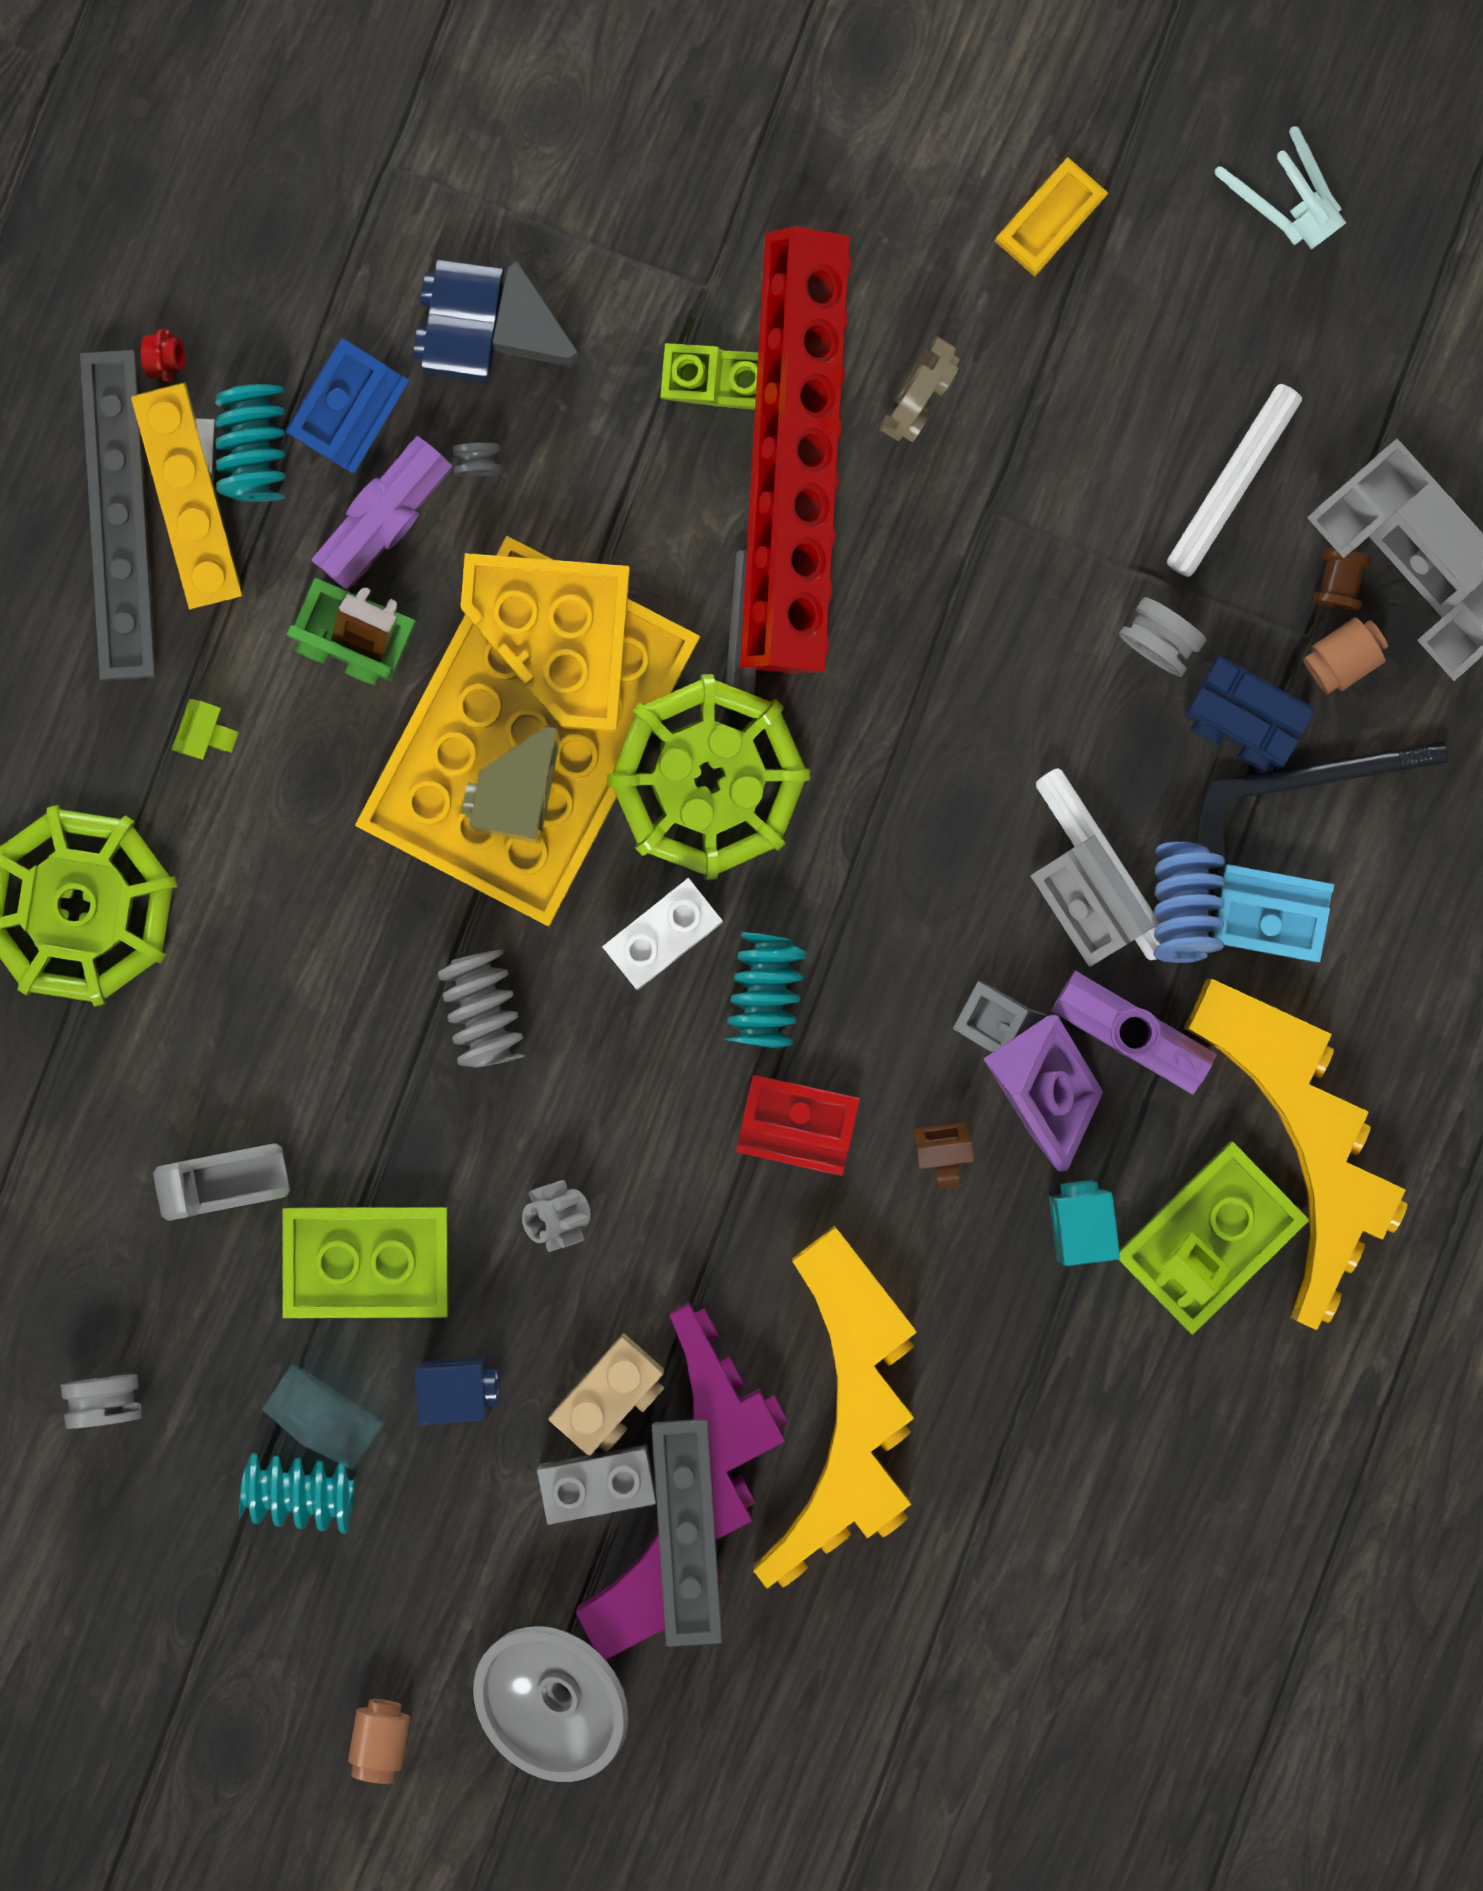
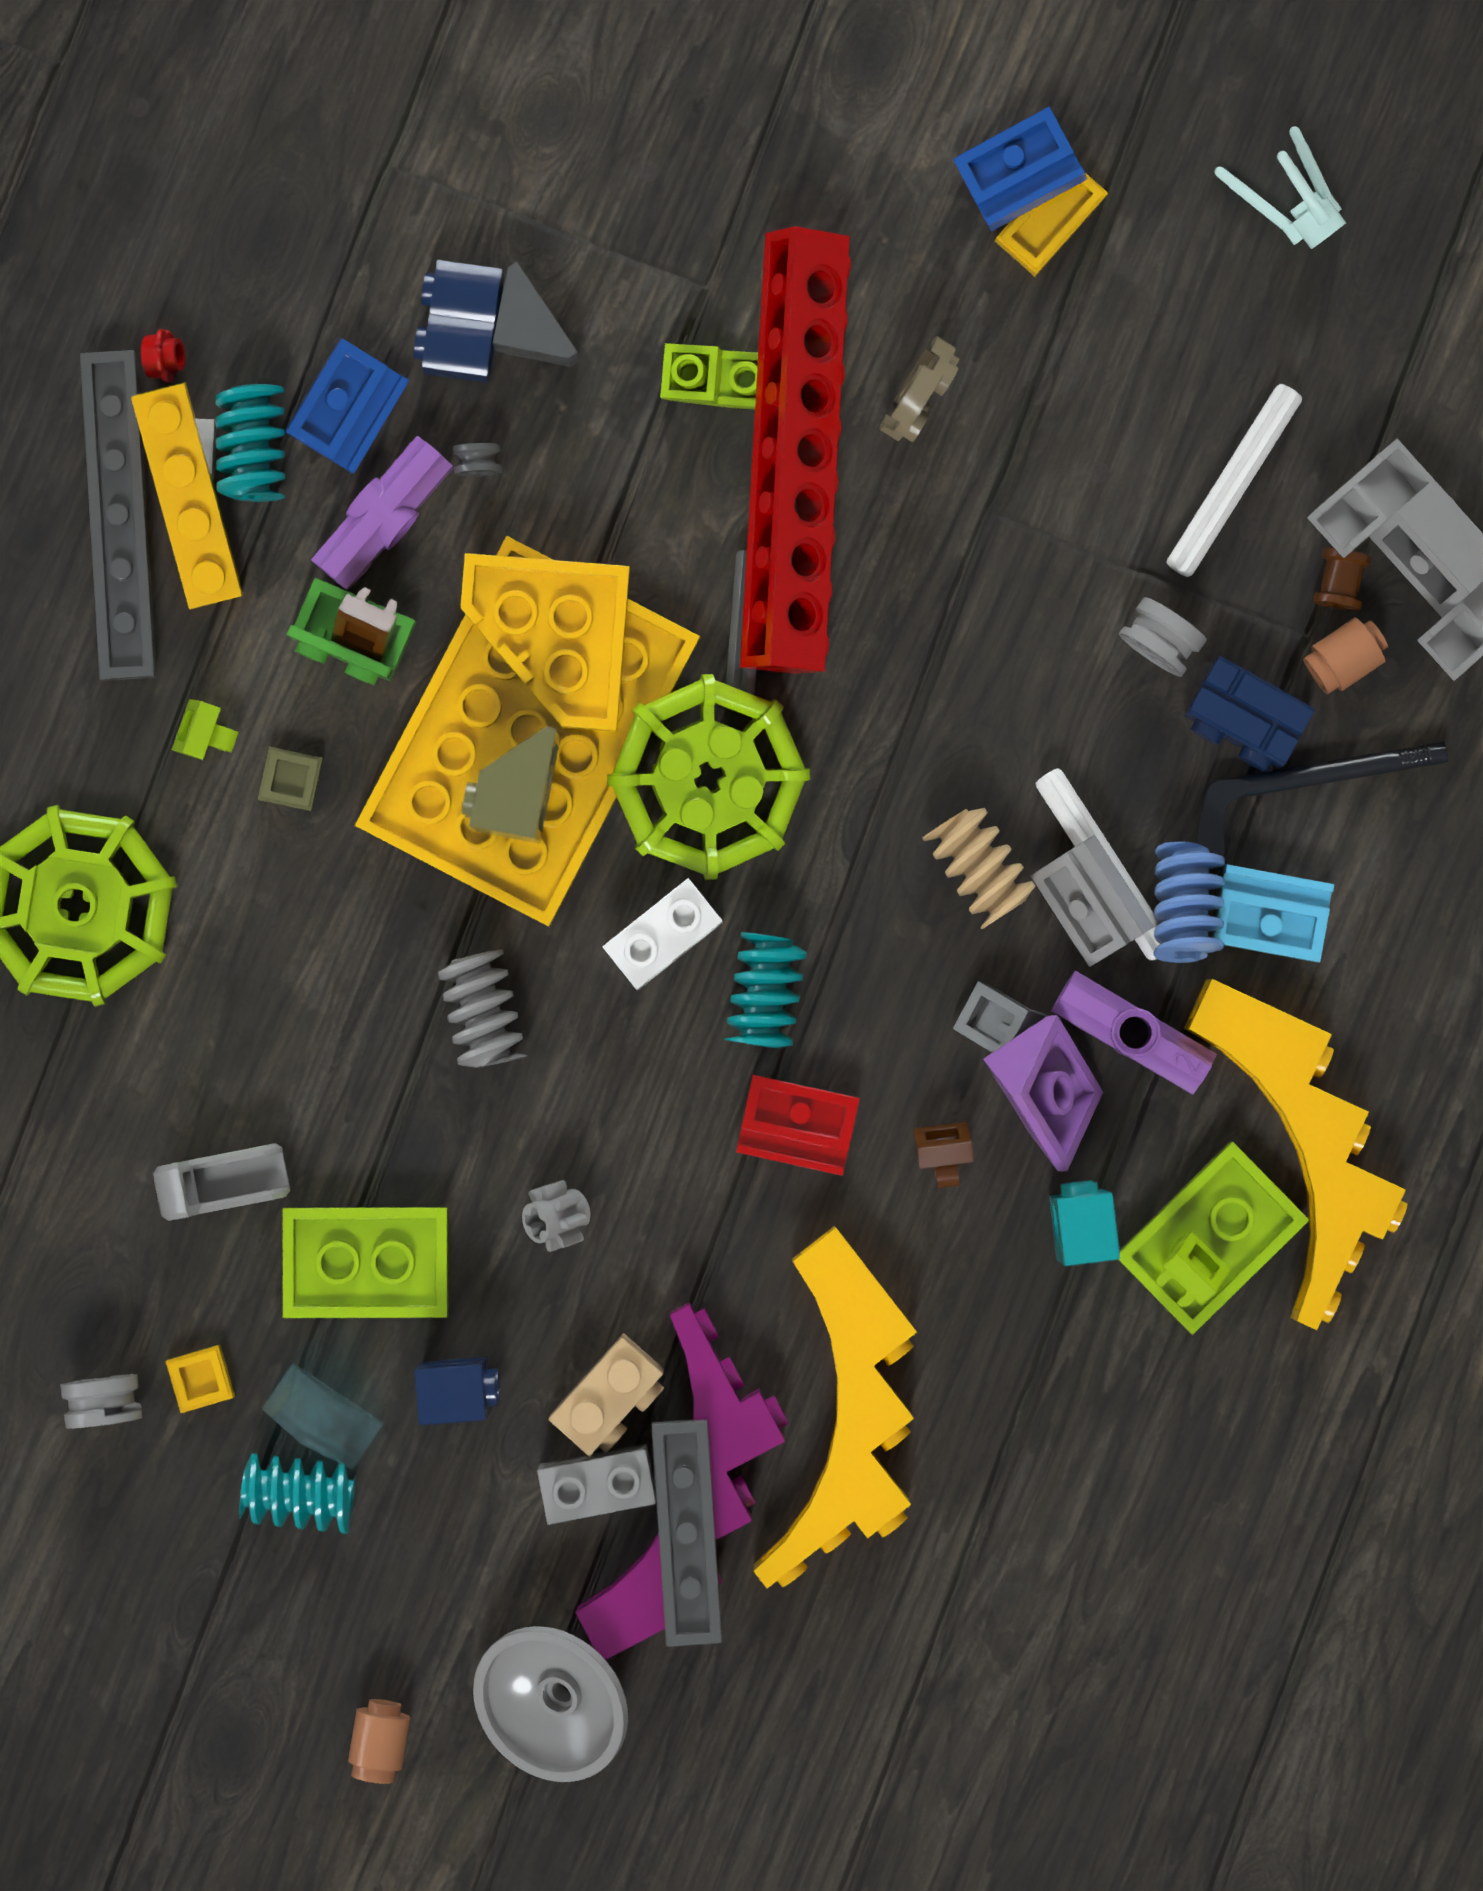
(200, 1378): none -> yellow tile
(290, 779): none -> olive tile
(980, 864): none -> tan piece
(1020, 169): none -> blue plate

